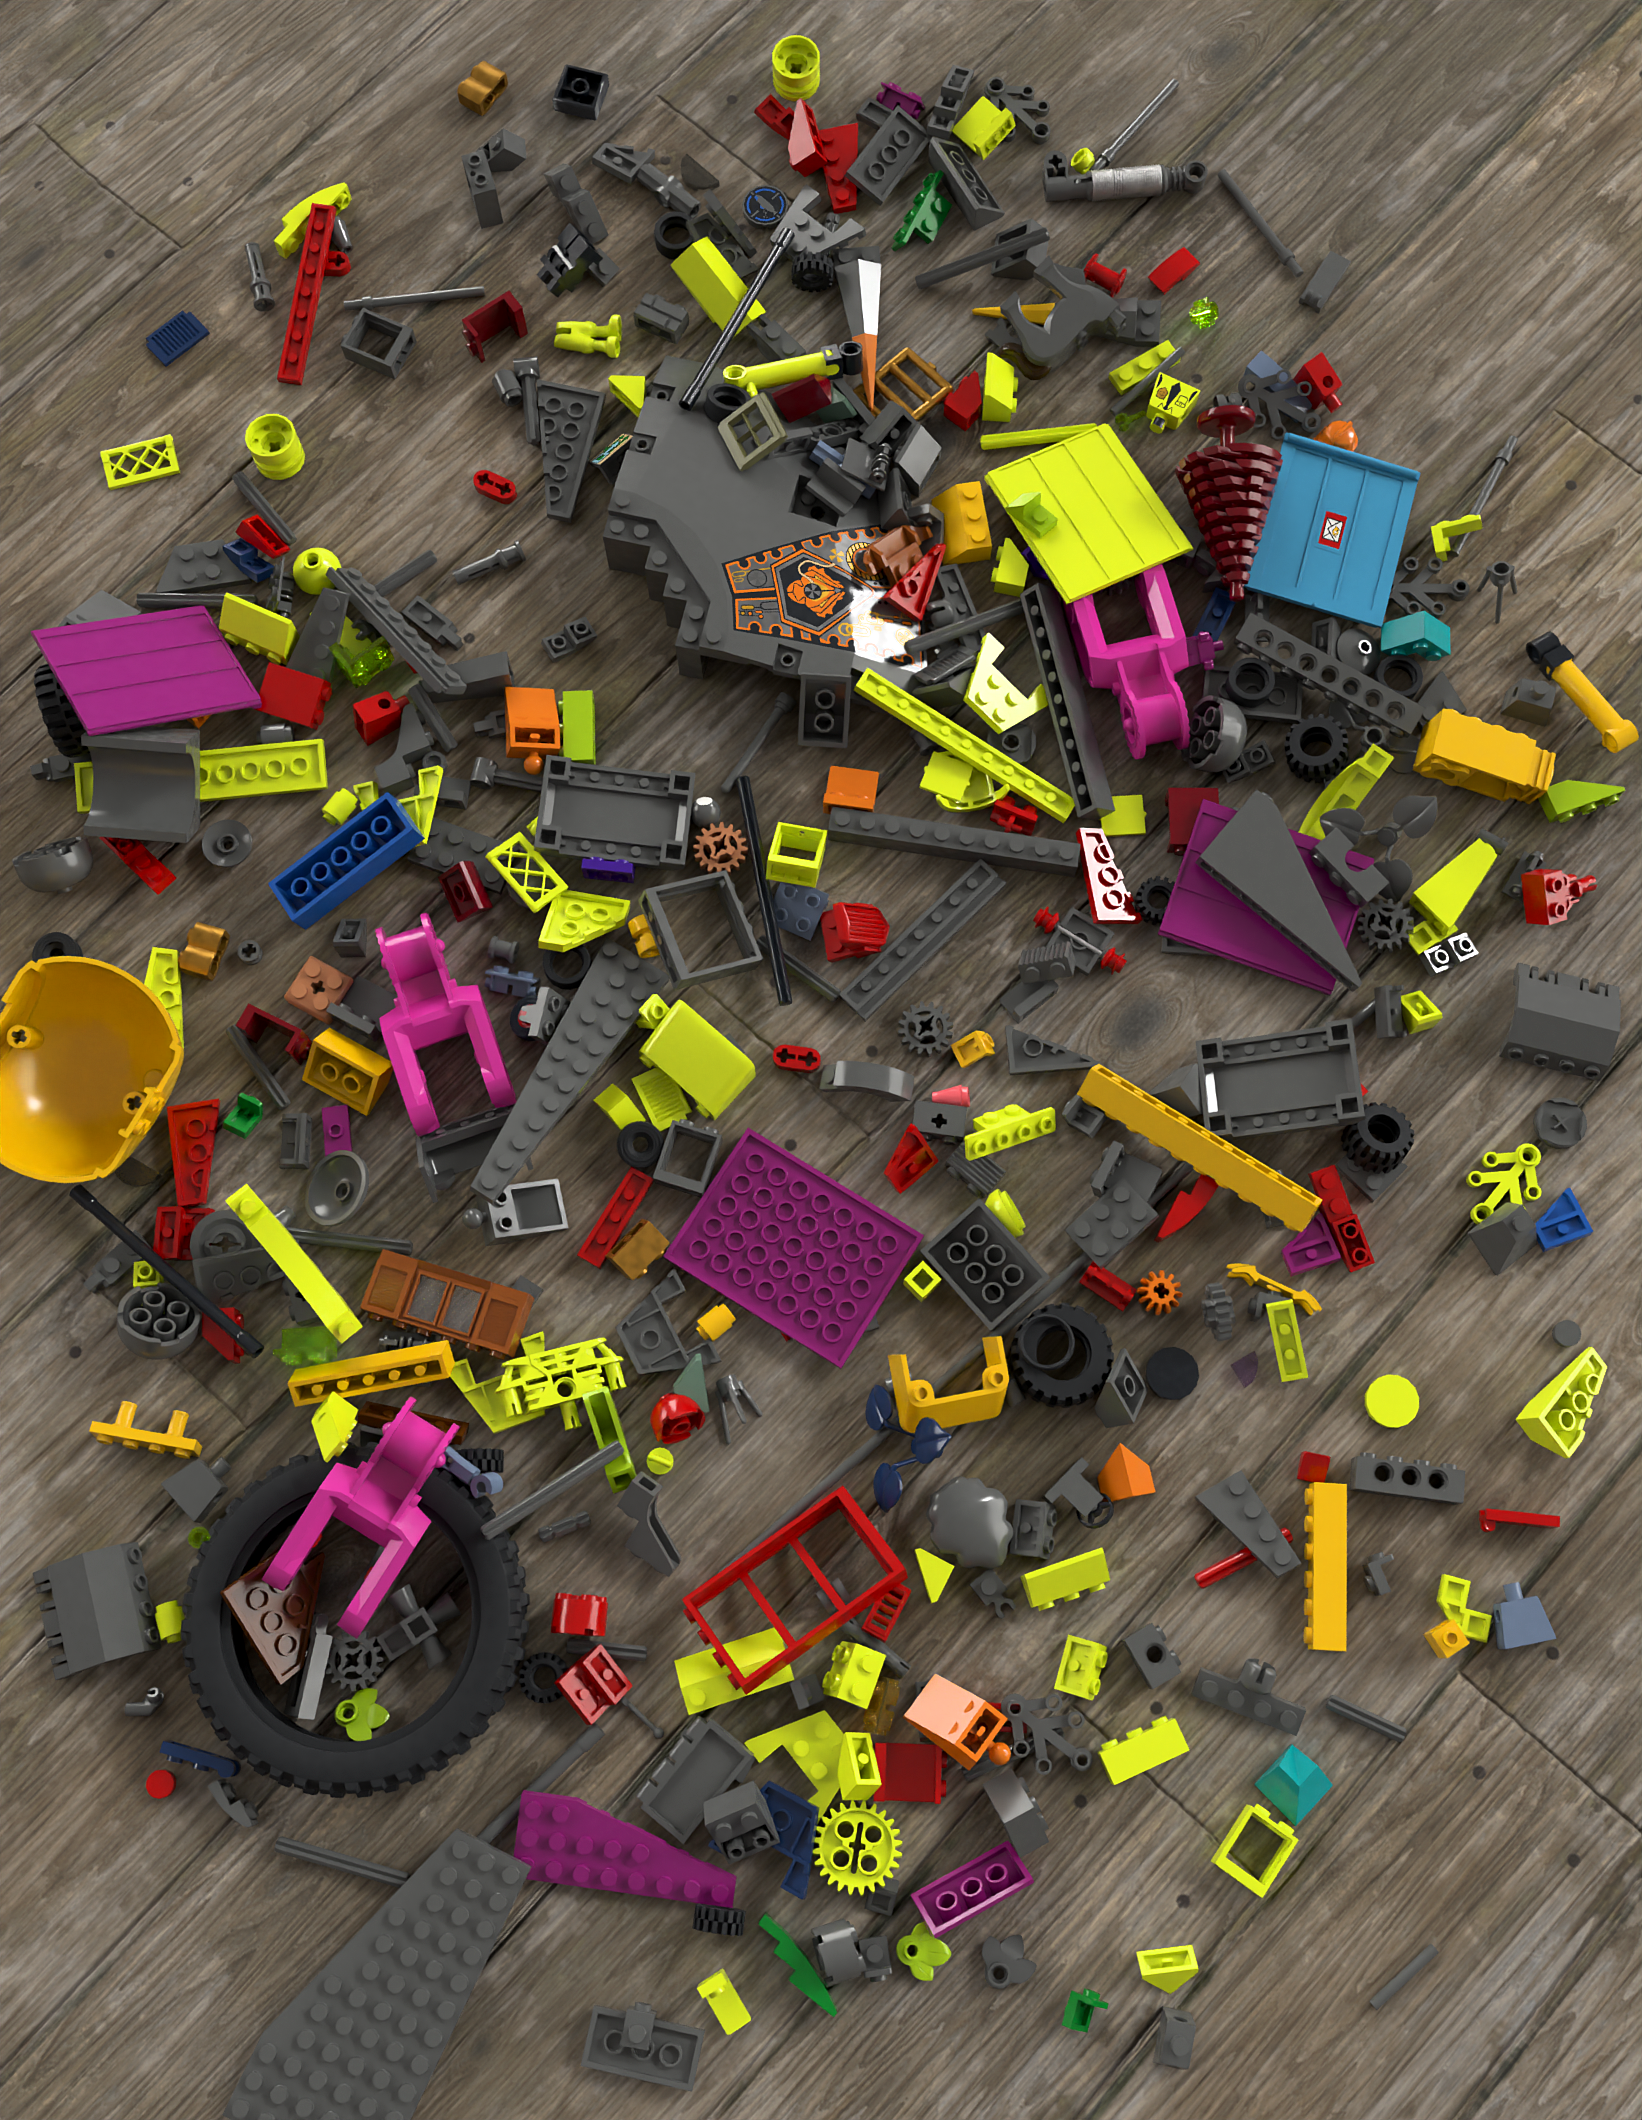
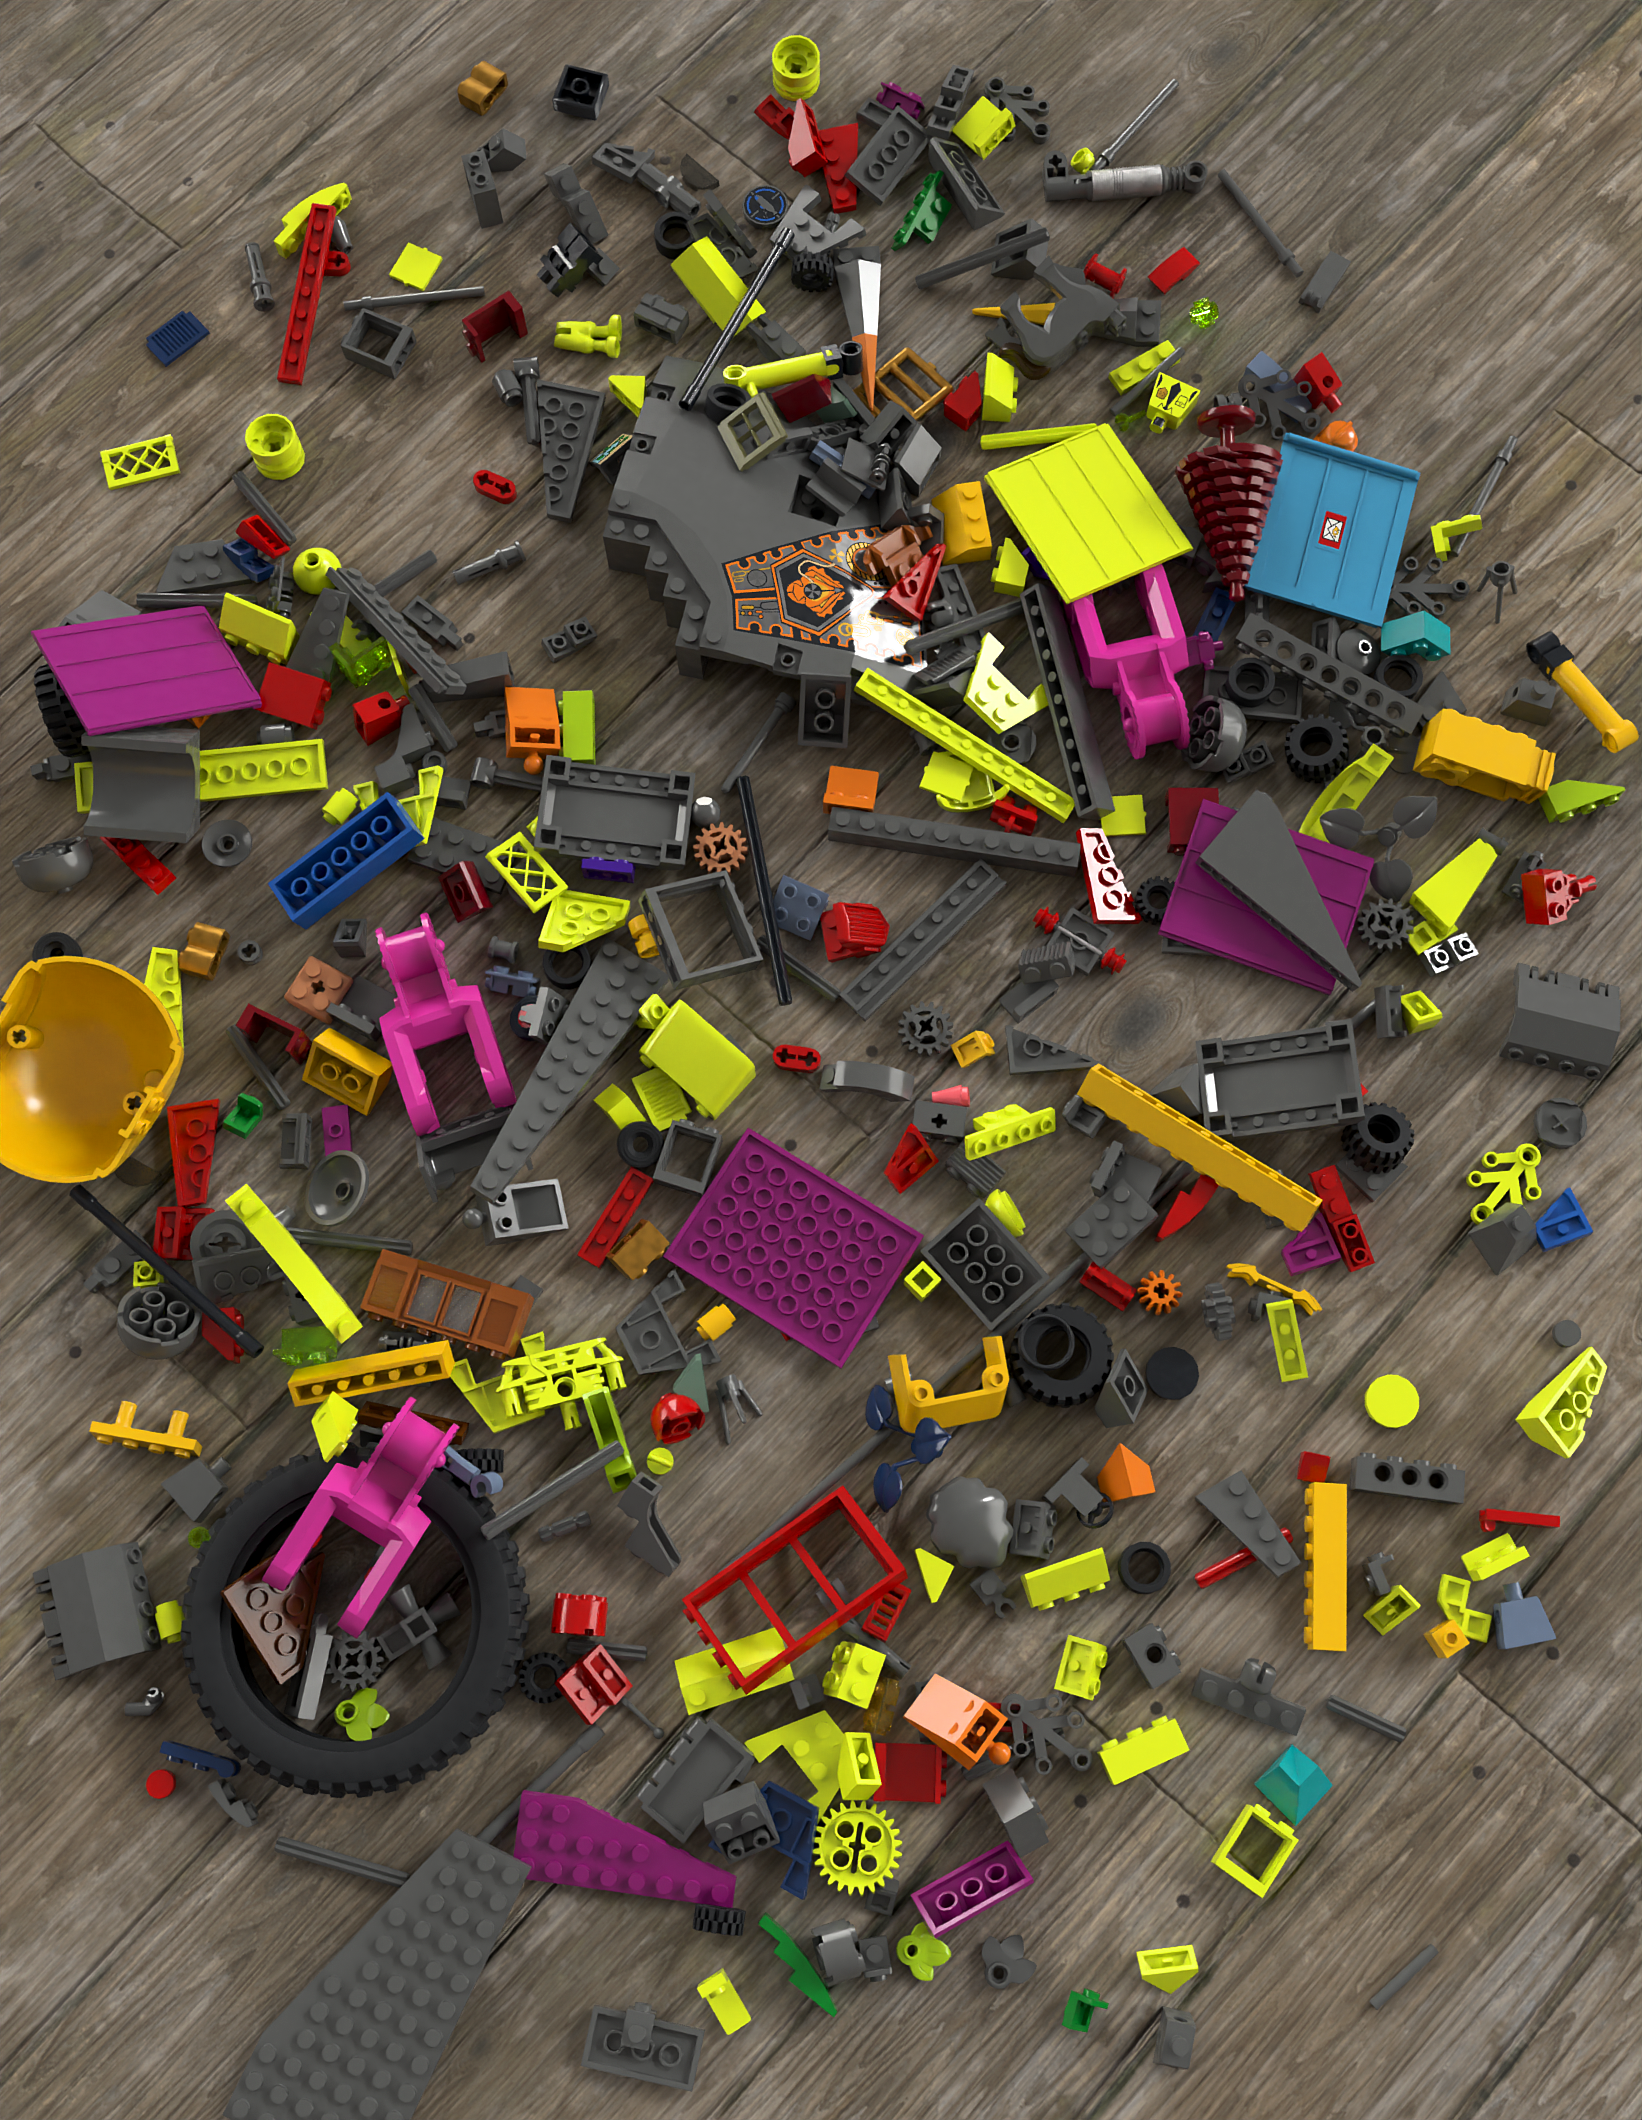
(399, 668): none -> neon yellow piece
(415, 266): none -> neon yellow piece
(793, 869): neon yellow window -> none
(1032, 514): lime slope -> none
(1129, 1582): none -> black tyre
(1246, 1368): clear purple tile -> none
(1331, 855): dark grey arch -> none
(1391, 1609): none -> neon yellow slope
(1493, 1557): none -> neon yellow bracket

